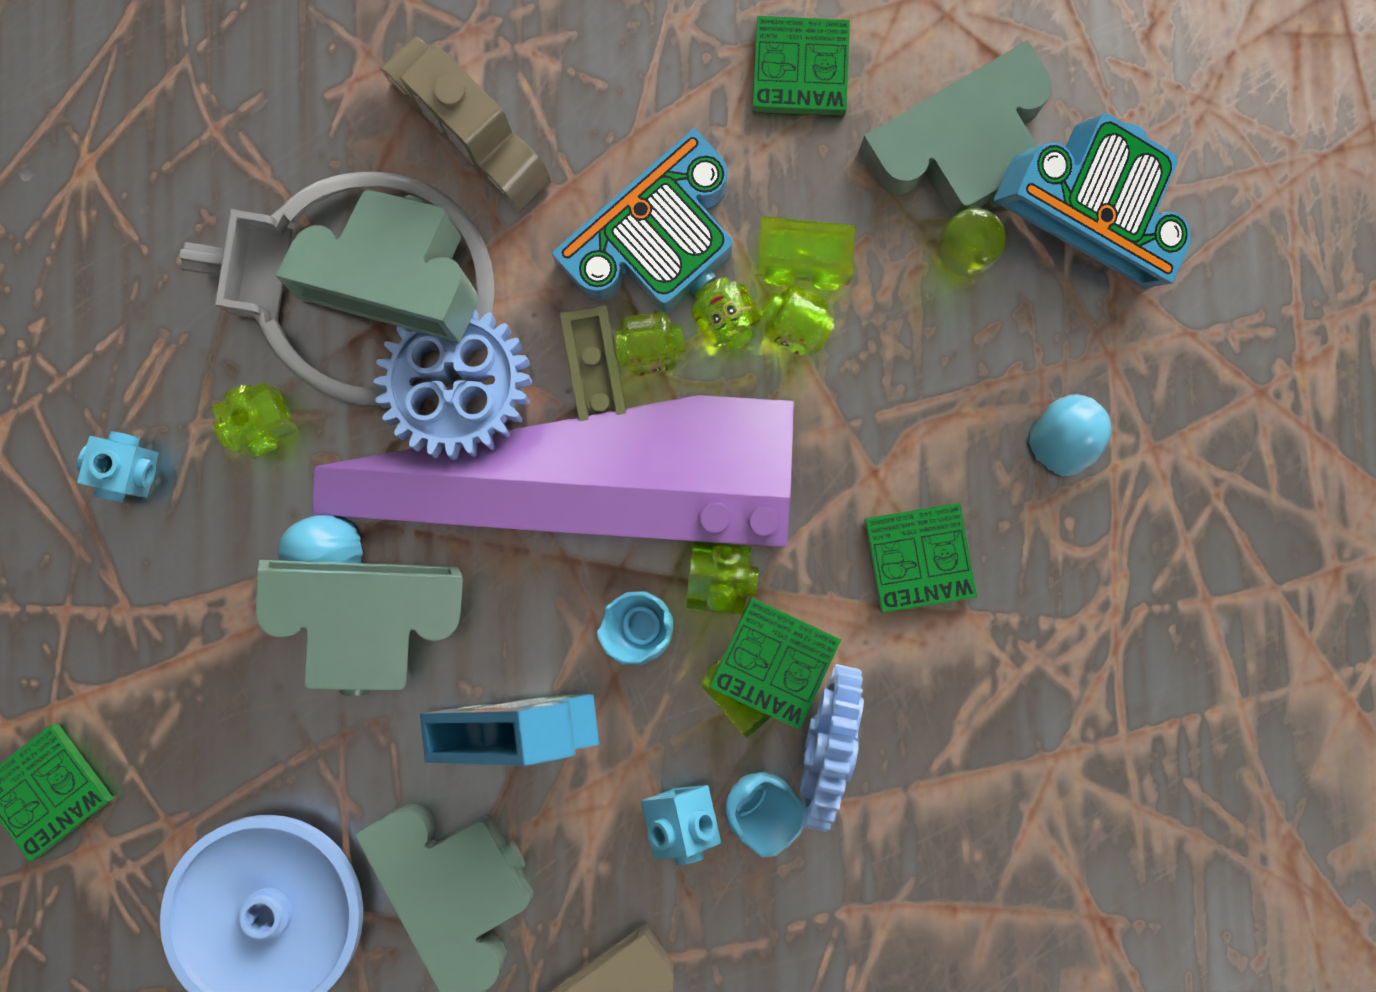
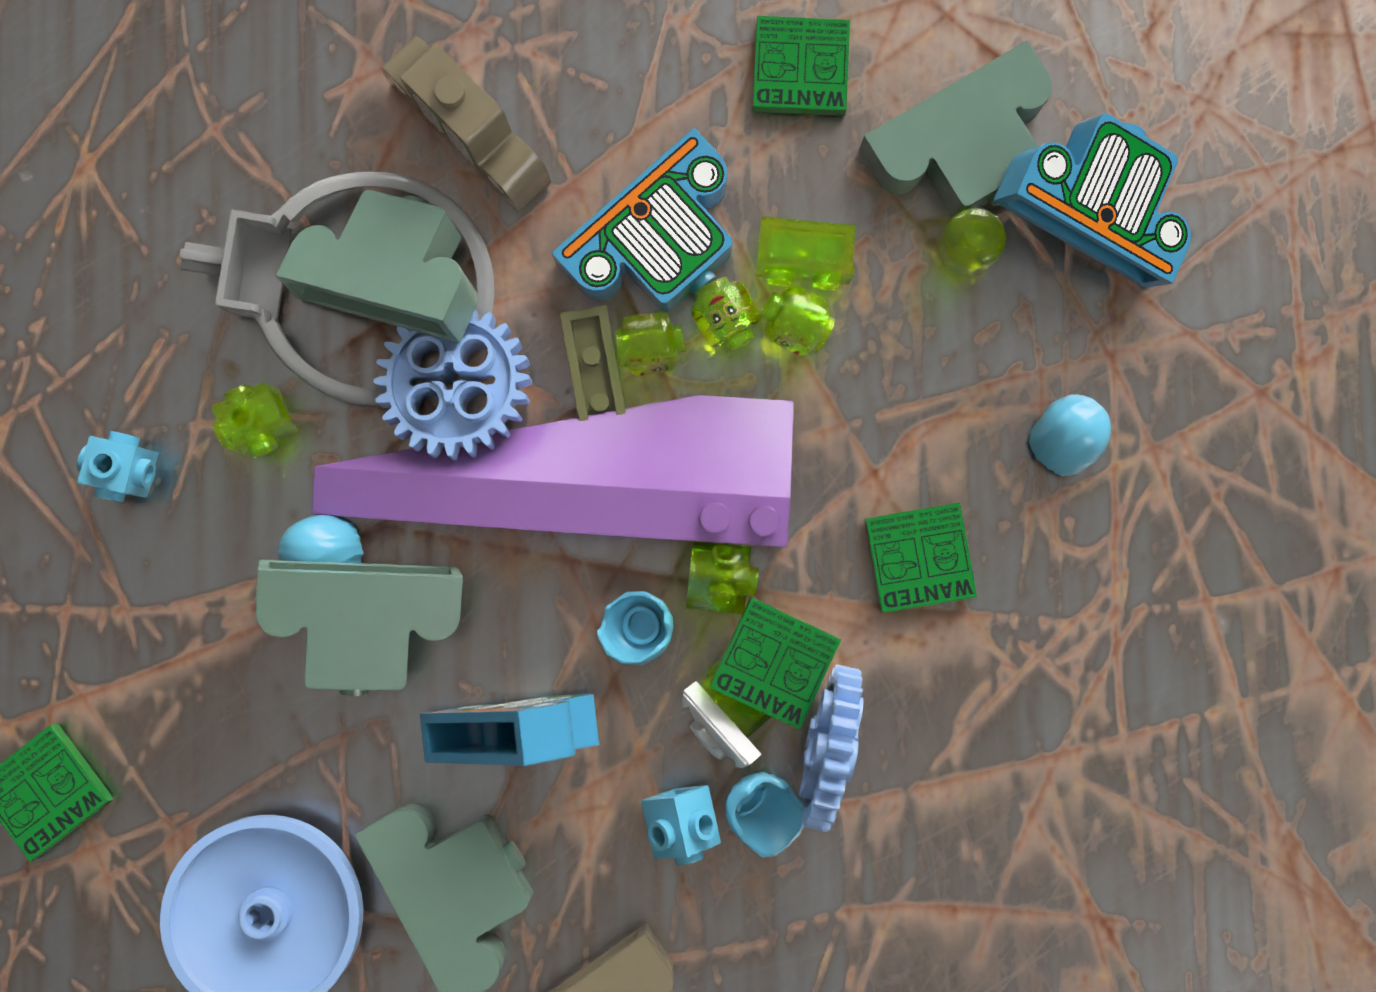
(716, 730): none -> white tile

